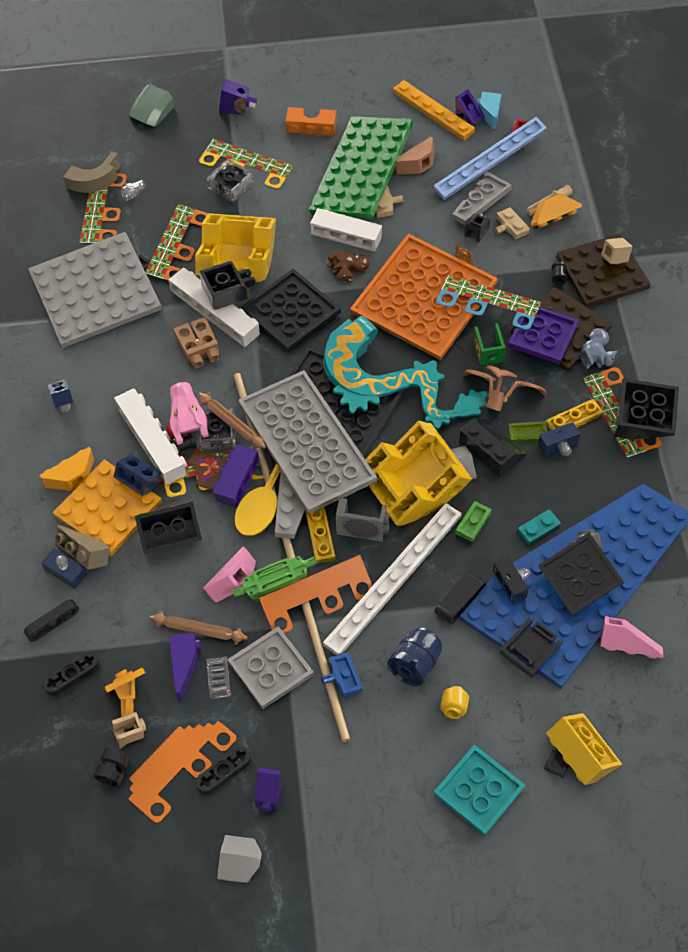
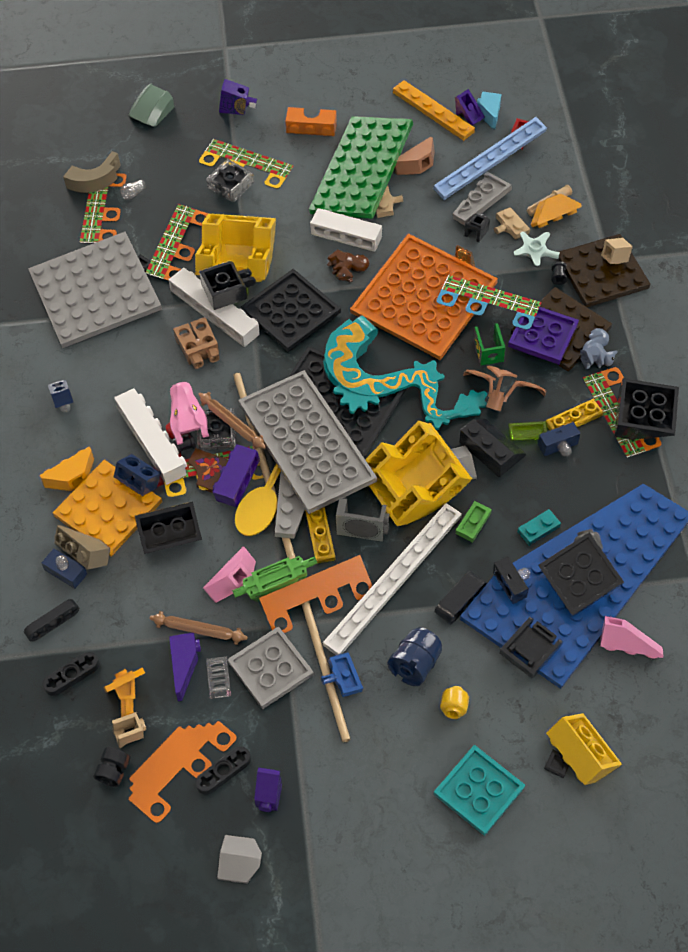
(535, 248): none -> light aqua animal

